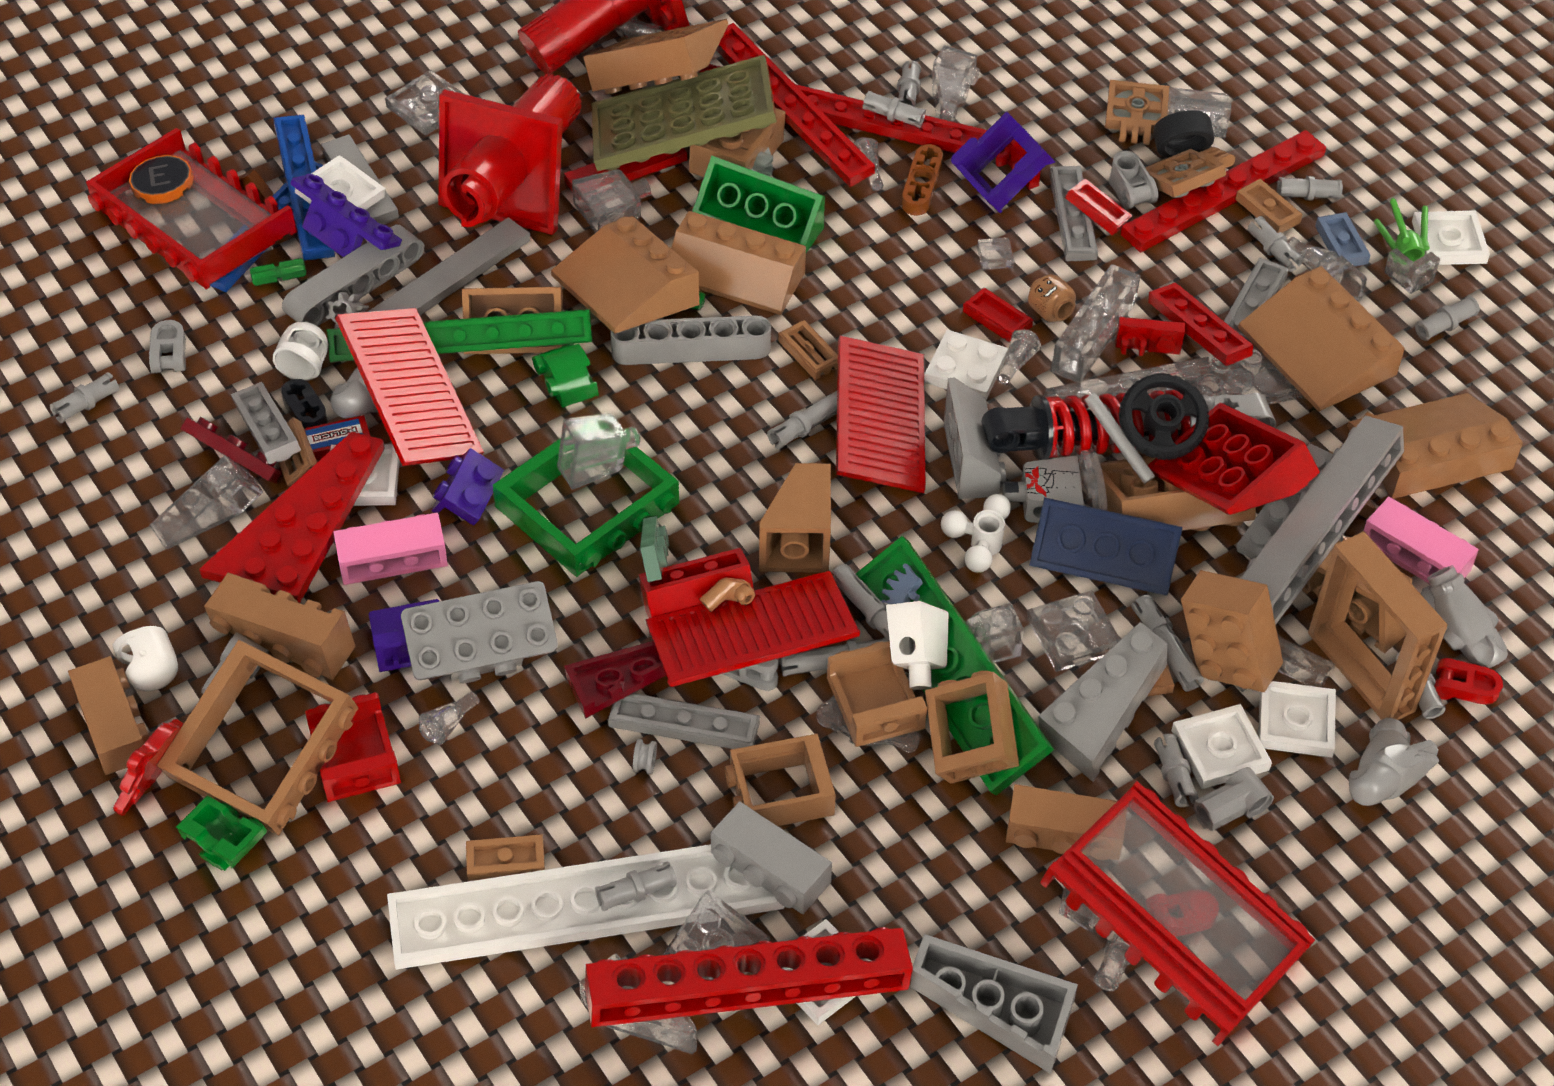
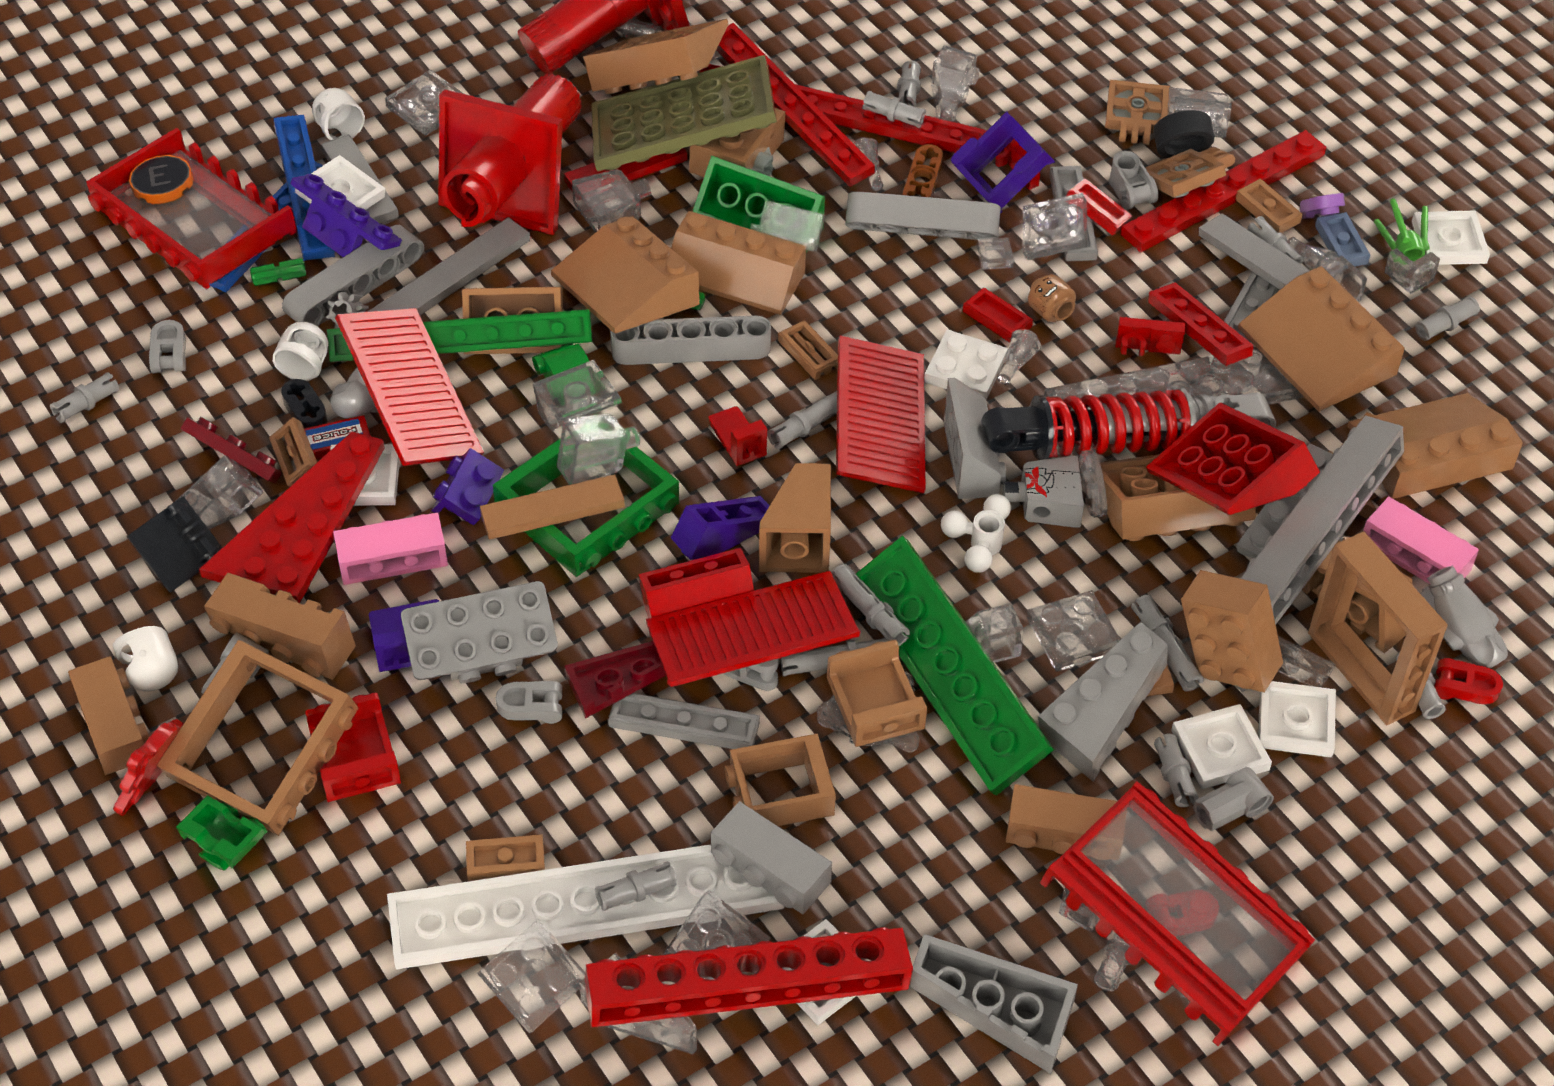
(175, 544): none -> black hinge
(254, 177): reddish brown tile -> none
(266, 423): light grey plate -> none
(337, 110): none -> white helmet
(440, 722): clear cone -> none
(516, 702): none -> light grey plate
(533, 976): none -> clear plate
(552, 506): none -> medium nougat tile
(574, 394): none -> clear slope
(644, 756): light grey bush -> none
(654, 548): sand green plate -> none
(718, 525): none -> dark purple slope
(728, 589): medium nougat arm -> none
(741, 440): none -> red bracket
(791, 224): none -> clear panel
(905, 588): sand blue piece -> none
(918, 640): white torso -> none
(922, 215): none -> light grey beam
(981, 760): medium nougat window -> none
(1055, 226): none -> clear plate
(1095, 323): clear brick -> none
(1105, 546): dark blue tile -> none
(1119, 438): light grey bar -> none
(1162, 445): black wheel -> none
(1251, 251): none -> light grey tile
(1309, 188): light grey pin -> none
(1322, 205): none -> medium lavender plate
(1390, 764): light grey animal -> none

